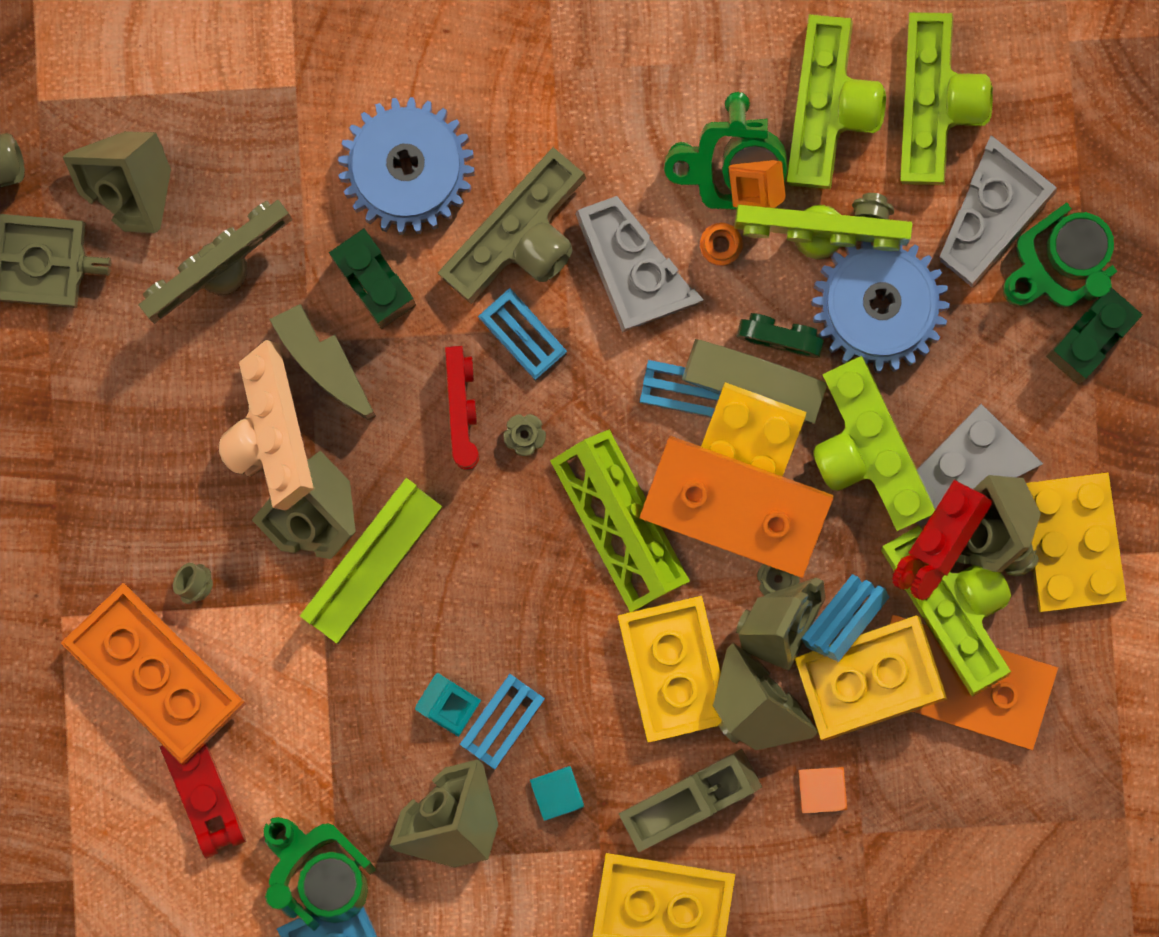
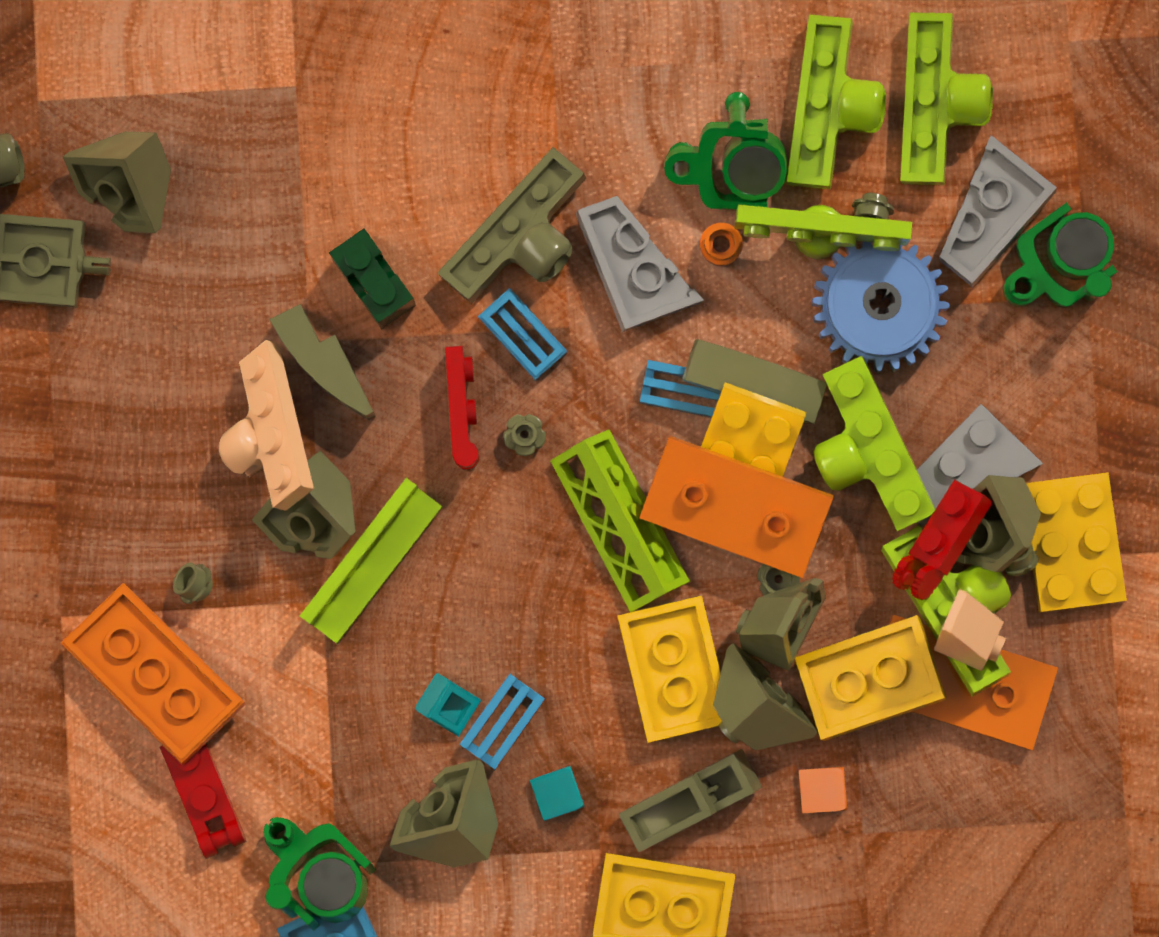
(218, 265): olive plate -> none
(412, 135): medium blue gear -> none
(757, 184): orange slope -> none
(797, 340): dark green plate -> none
(839, 616): dark azure tile -> none
(970, 633): none -> light nougat slope
(1082, 352): dark green brick -> none

